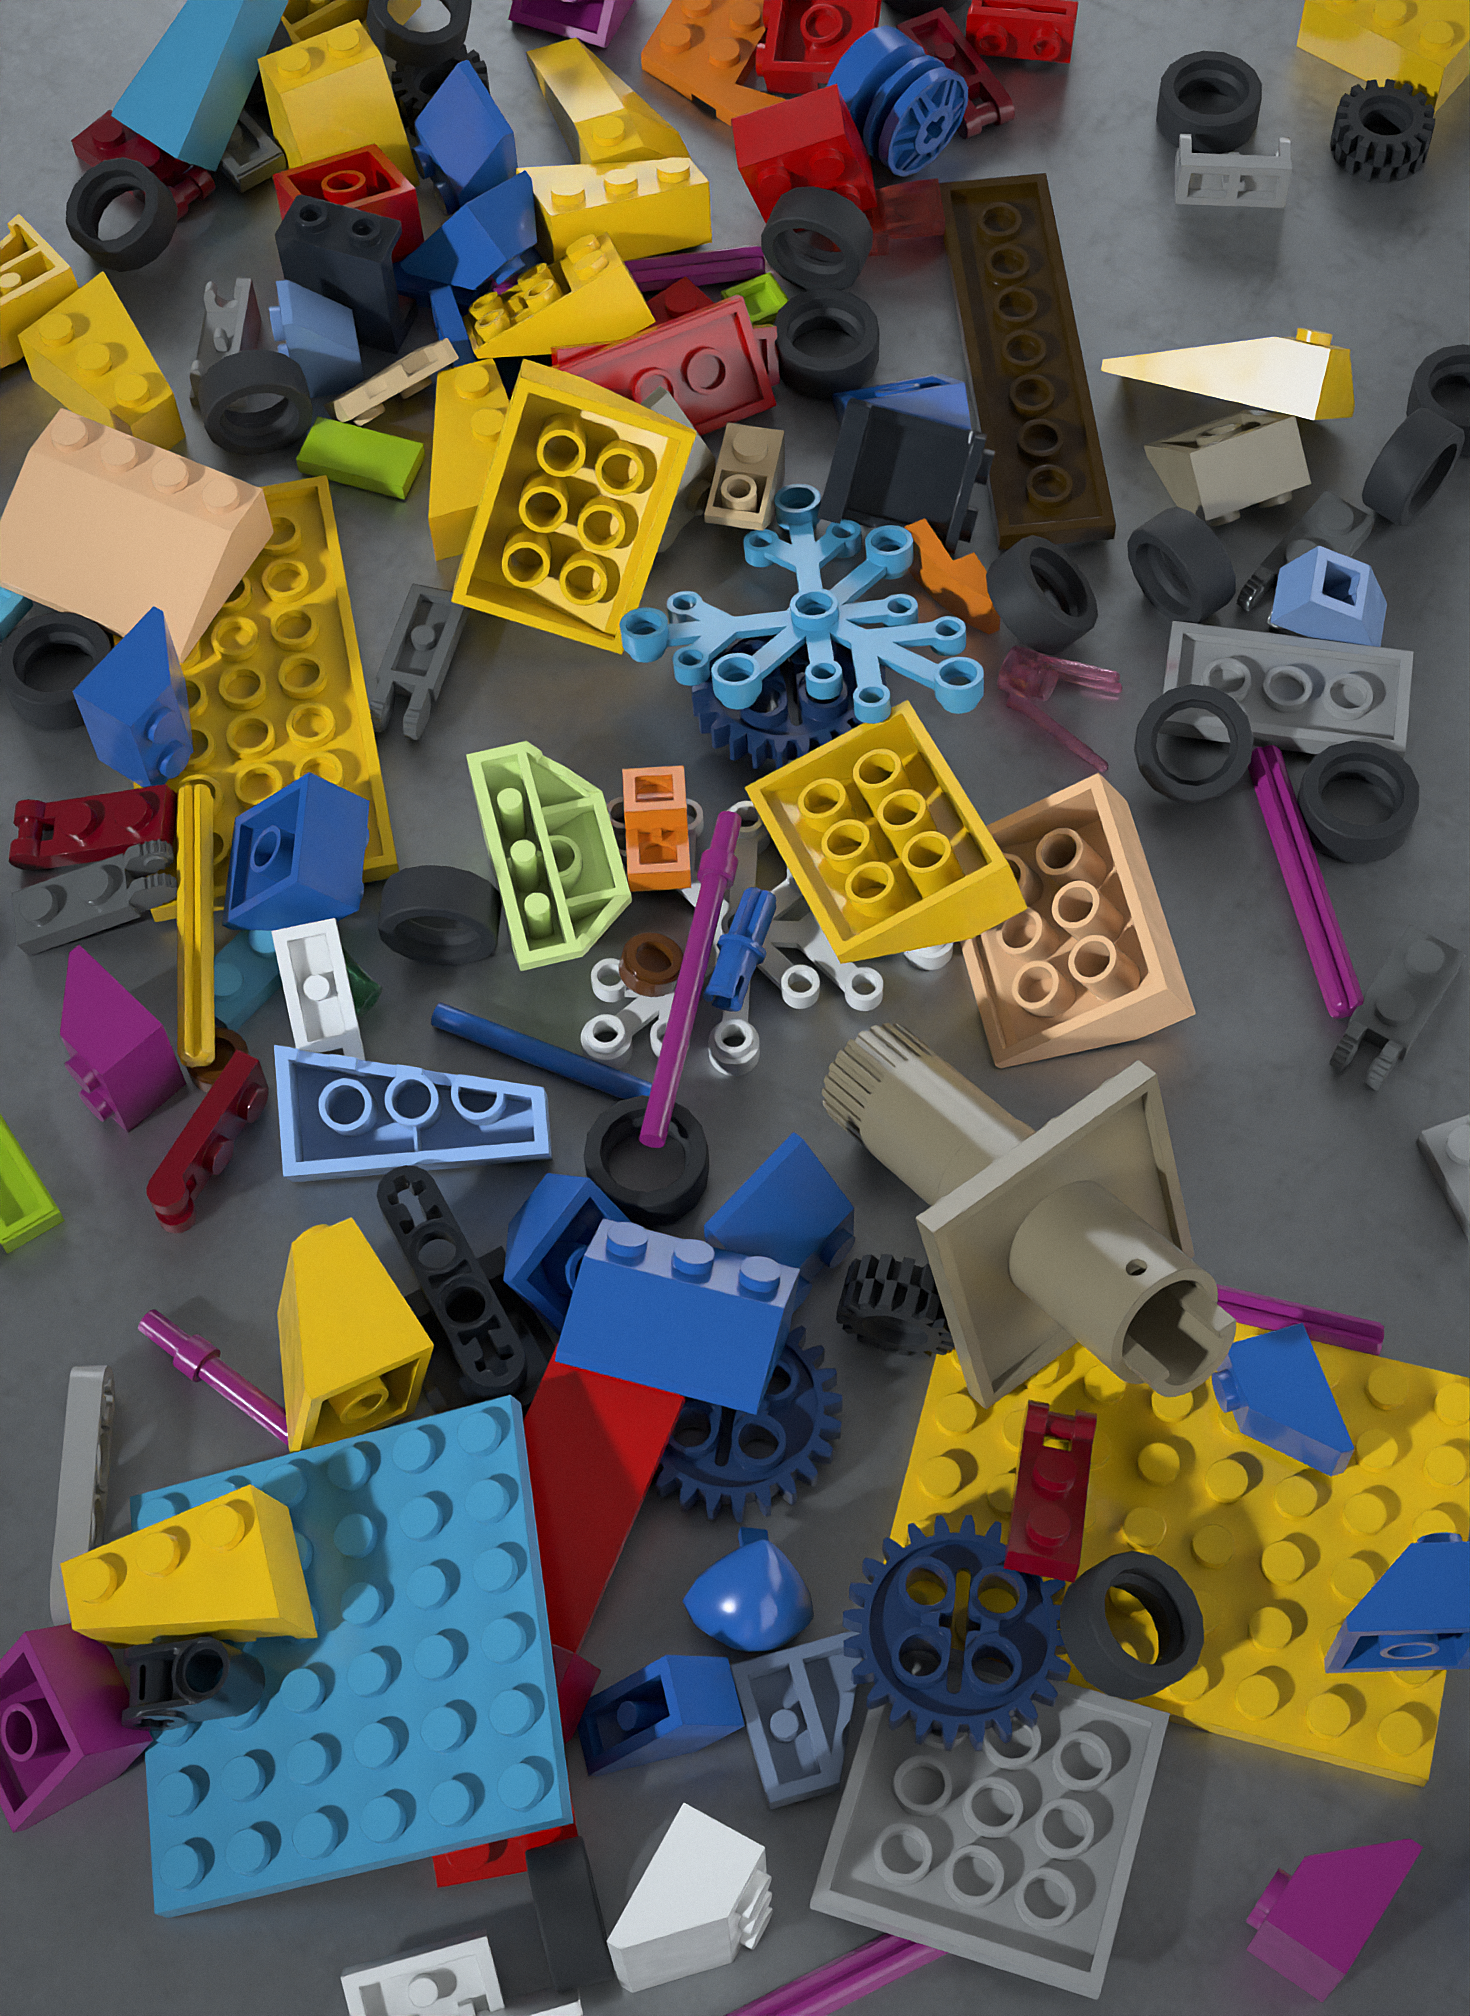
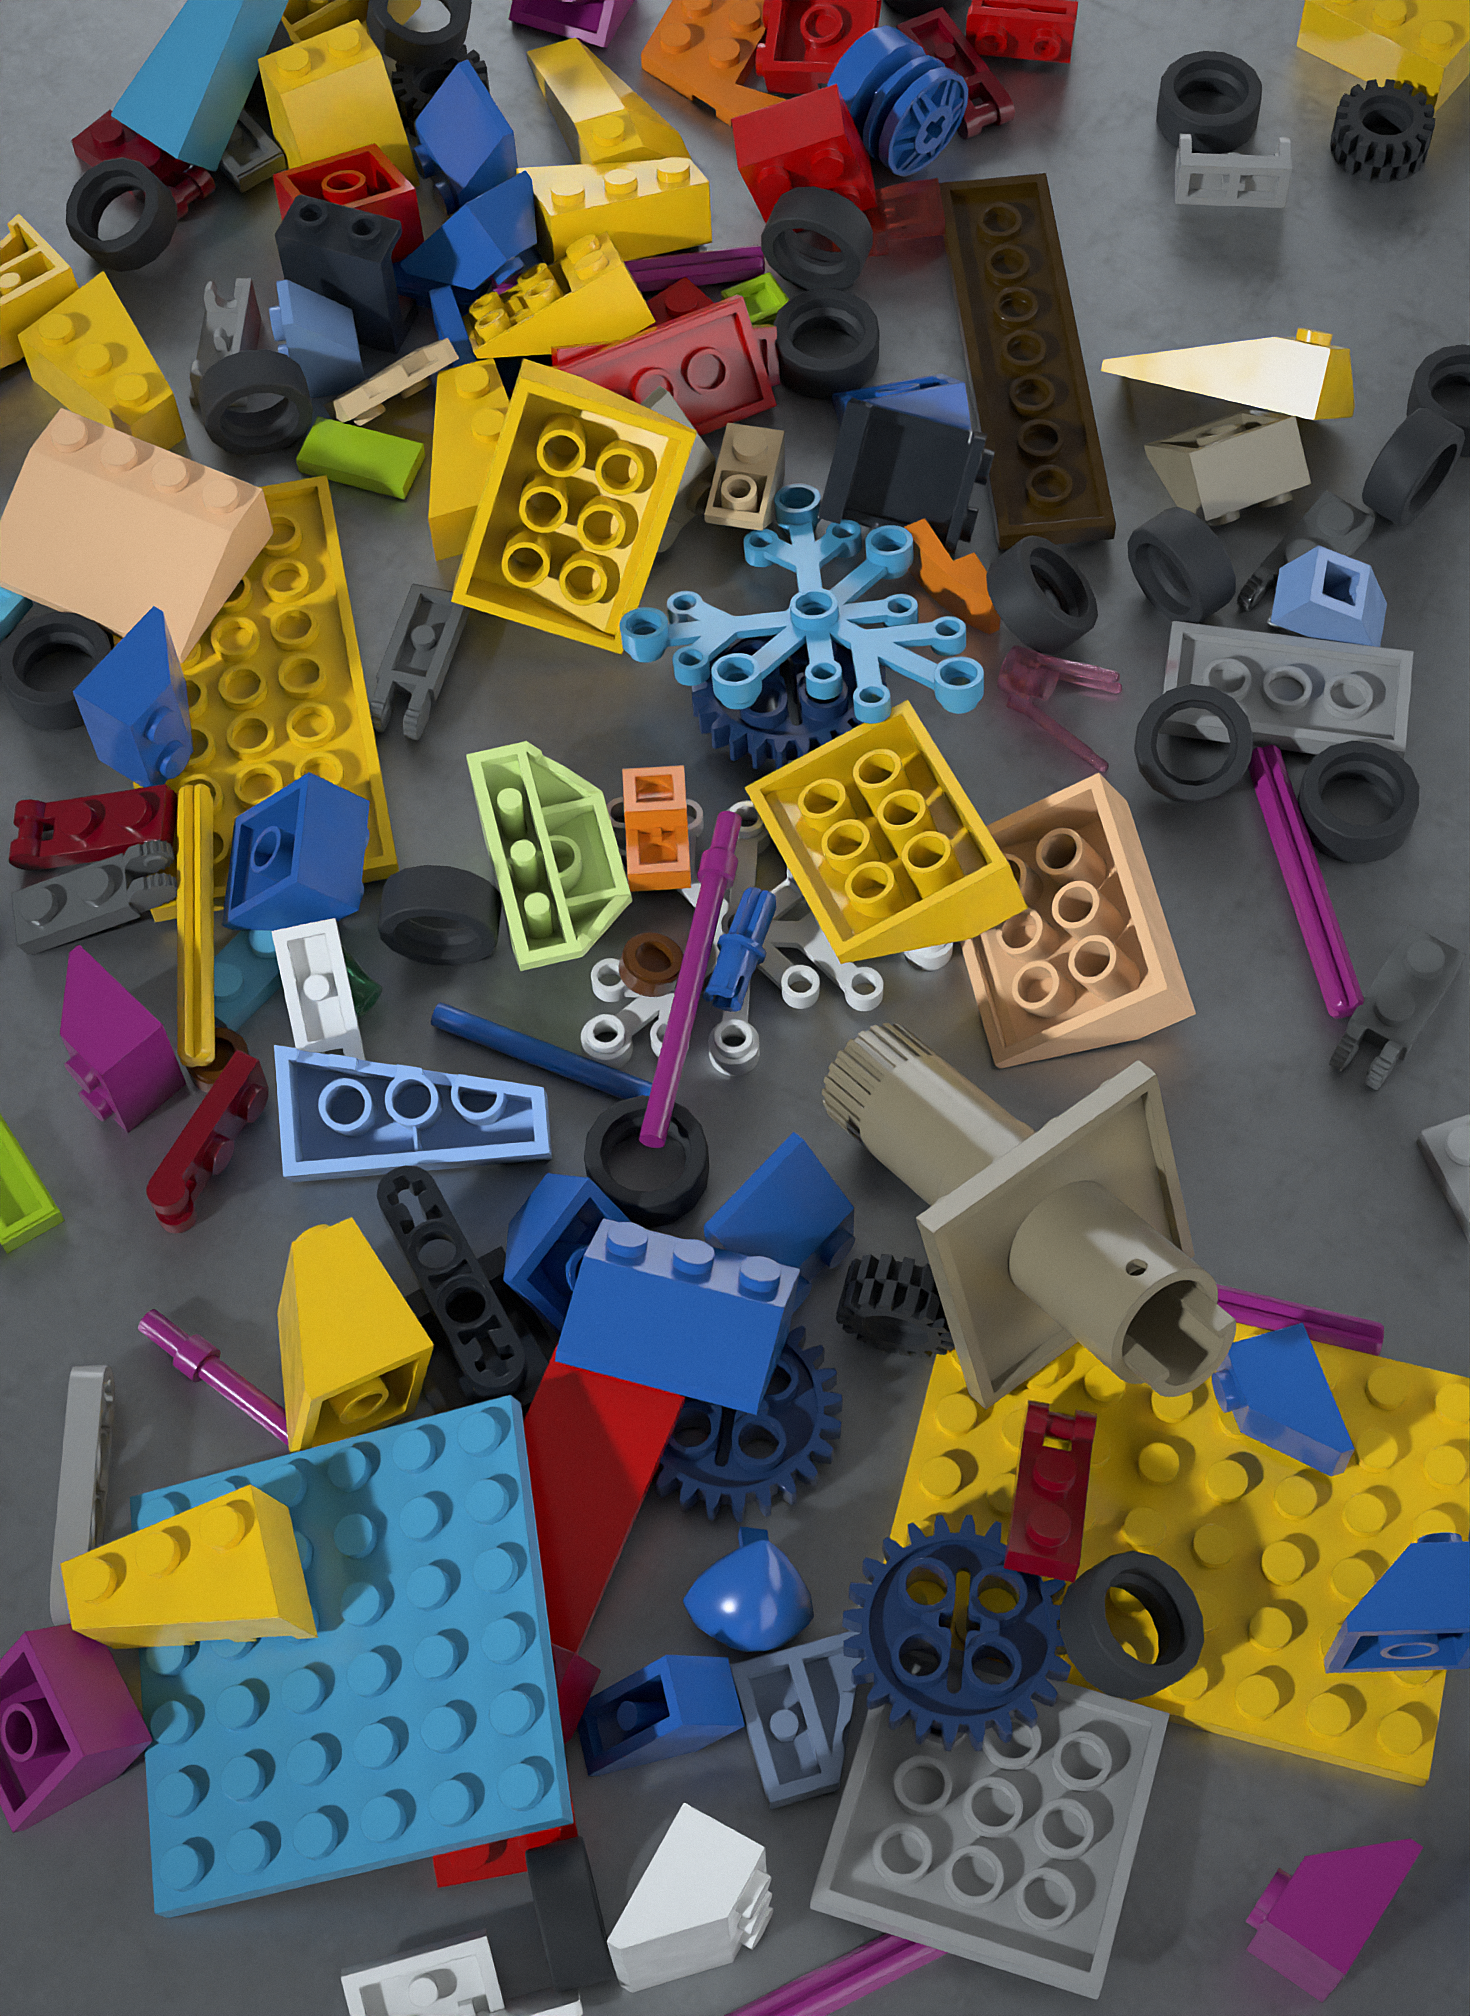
(177, 1680): black piece -> none

